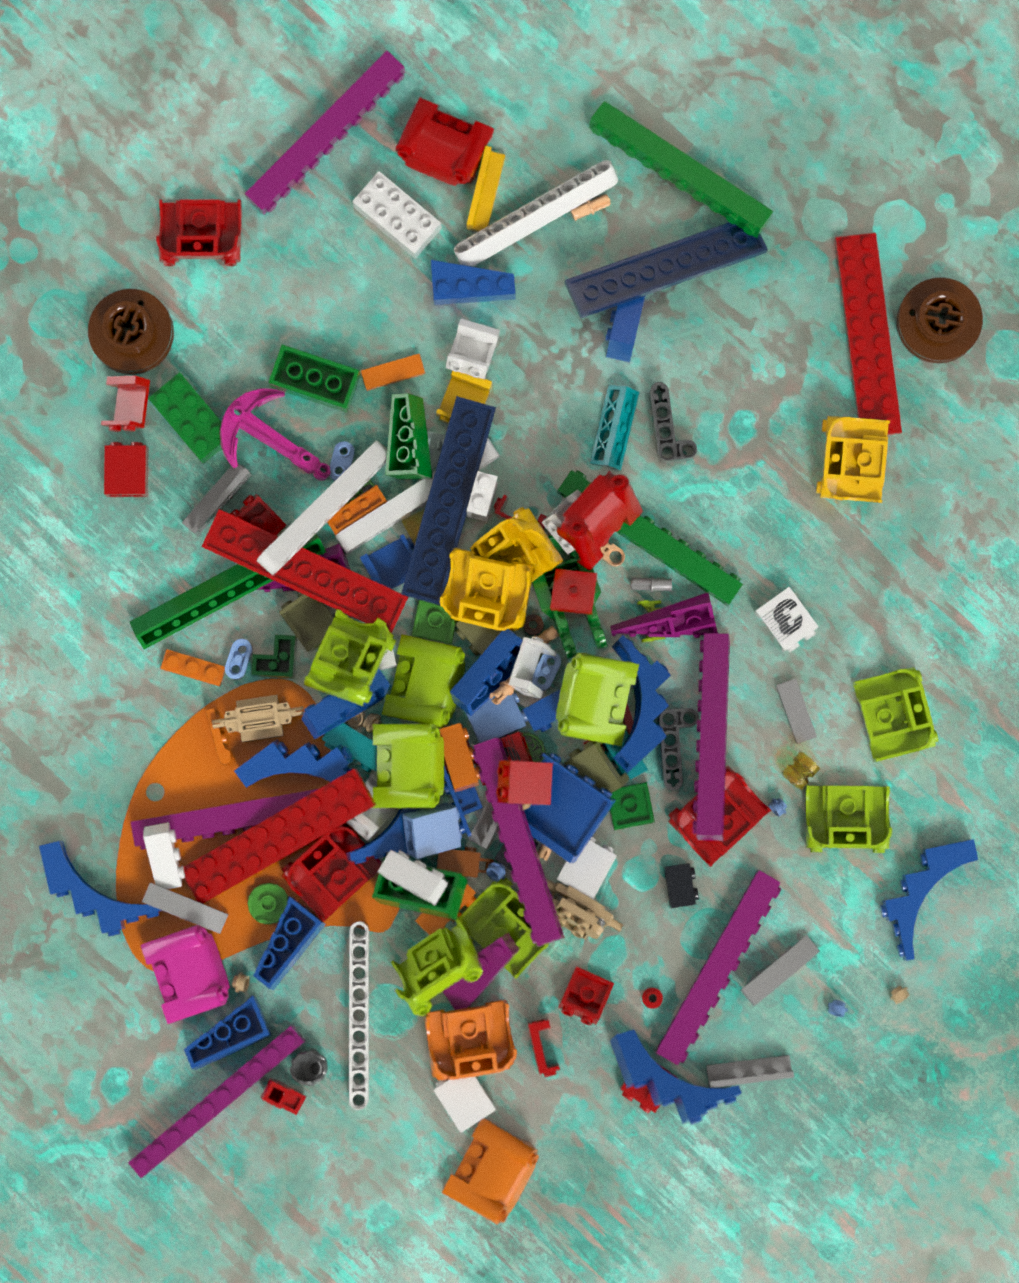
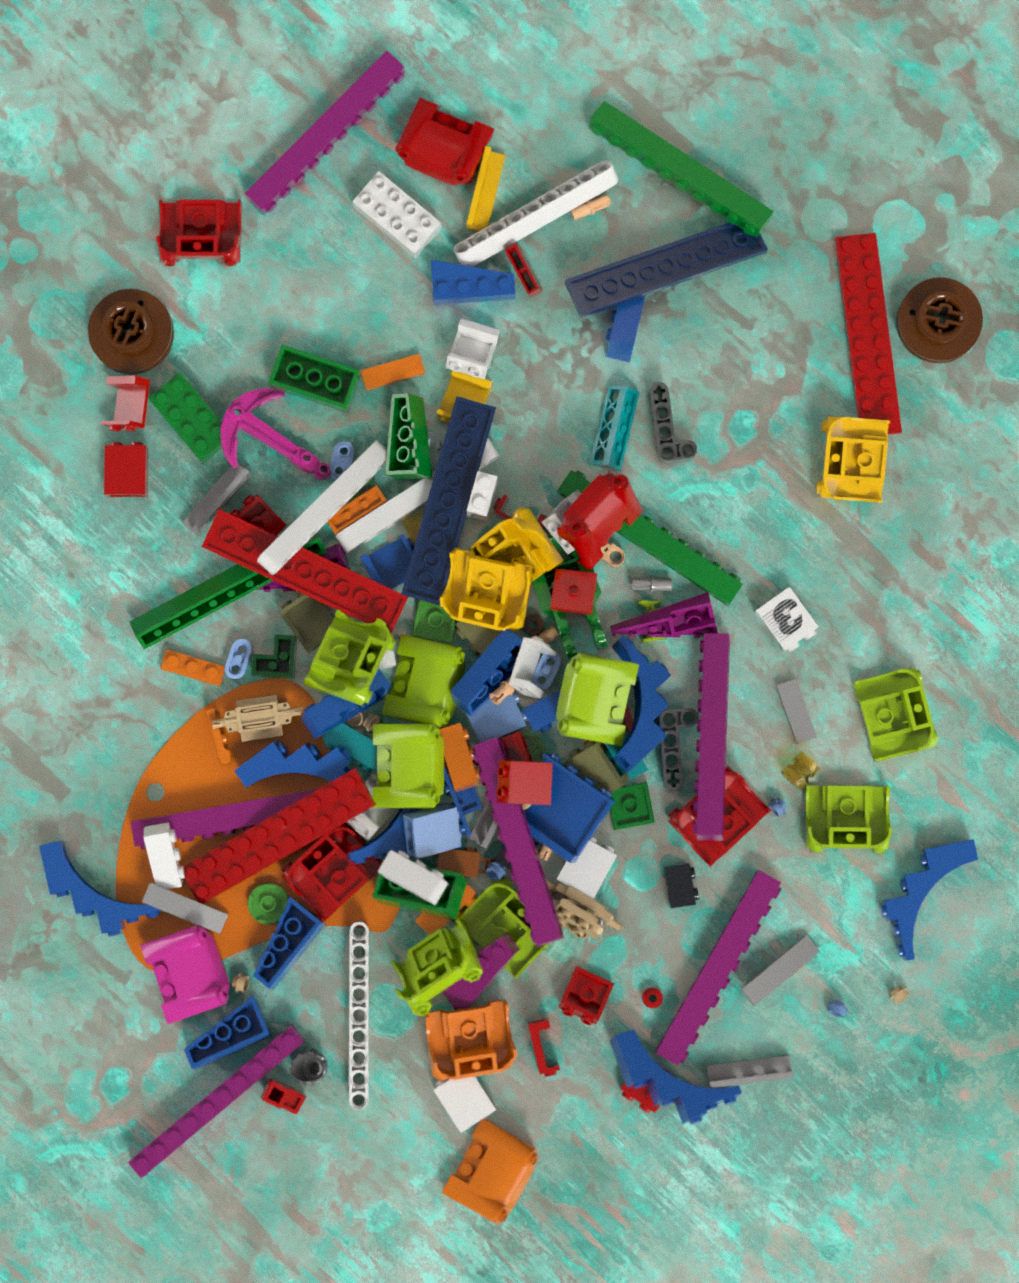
(516, 248): none -> red piece

